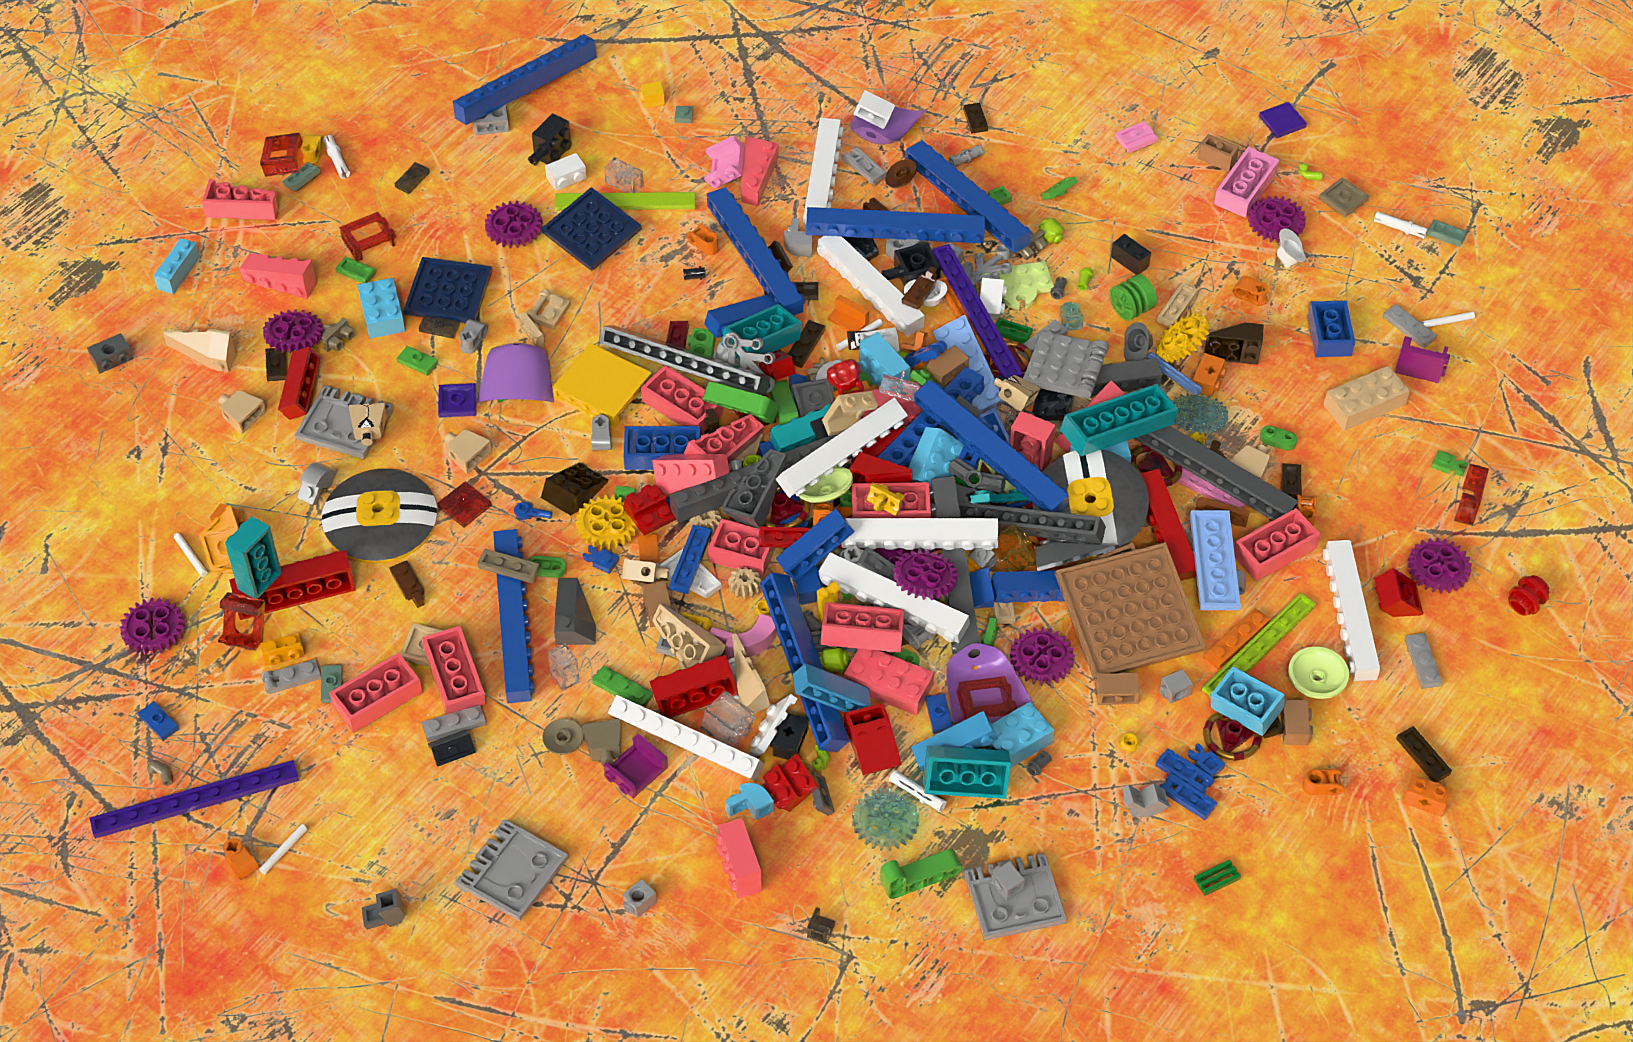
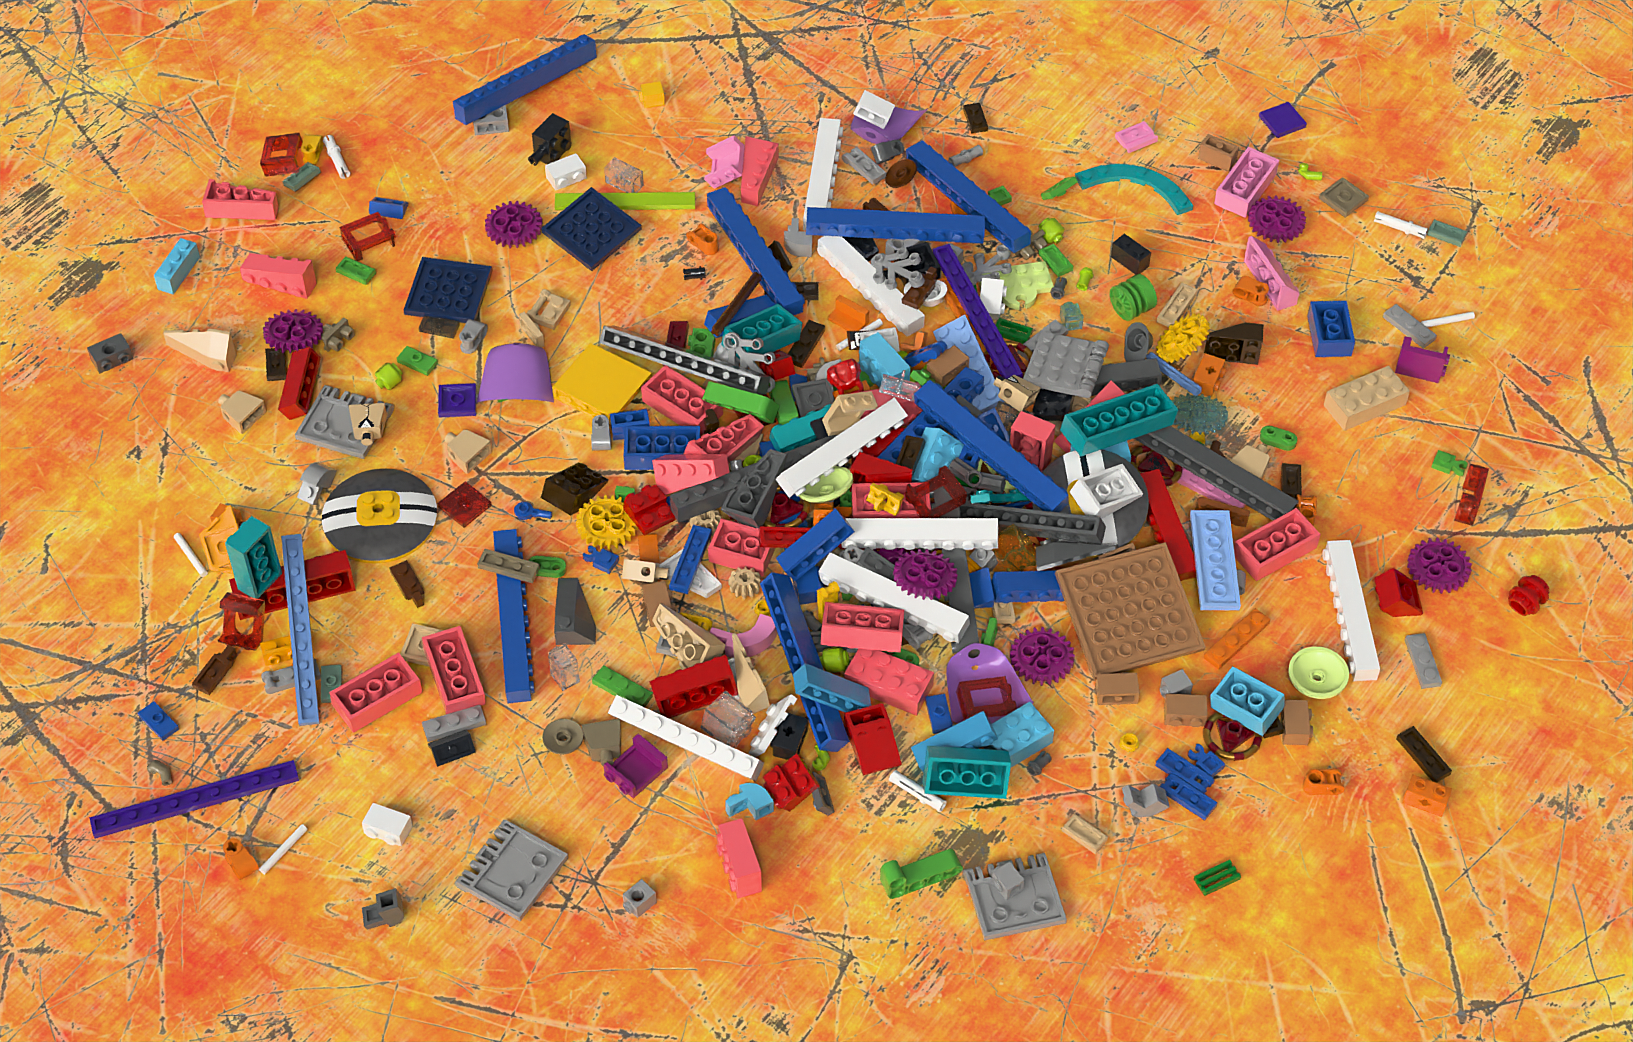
(140, 623): magenta gear -> none
(214, 670): none -> reddish brown hinge
(300, 630): none -> medium blue plate
(381, 308): medium azure brick -> none
(387, 825): none -> white brick
(388, 207): none -> blue slope
(388, 376): none -> lime head
(412, 178): clear smoke plate -> none
(628, 418): none -> blue brick
(683, 114): sand green plate -> none
(736, 303): none -> reddish brown axle
(820, 927): clear smoke panel -> none
(882, 261): none -> light grey plant
(887, 150): none -> dark grey piece
(887, 804): clear light blue gear -> none
(911, 452): none -> dark brown plate
(951, 485): none -> clear red panel
(1055, 260): none -> bright green plate
(1085, 833): none -> tan plate
(1105, 491): none -> white slope
(1140, 175): none -> teal plate
(1185, 710): none -> medium nougat brick
(1265, 639): lime tile -> none
(1268, 270): none -> bright pink slope
(1290, 249): white piece -> none

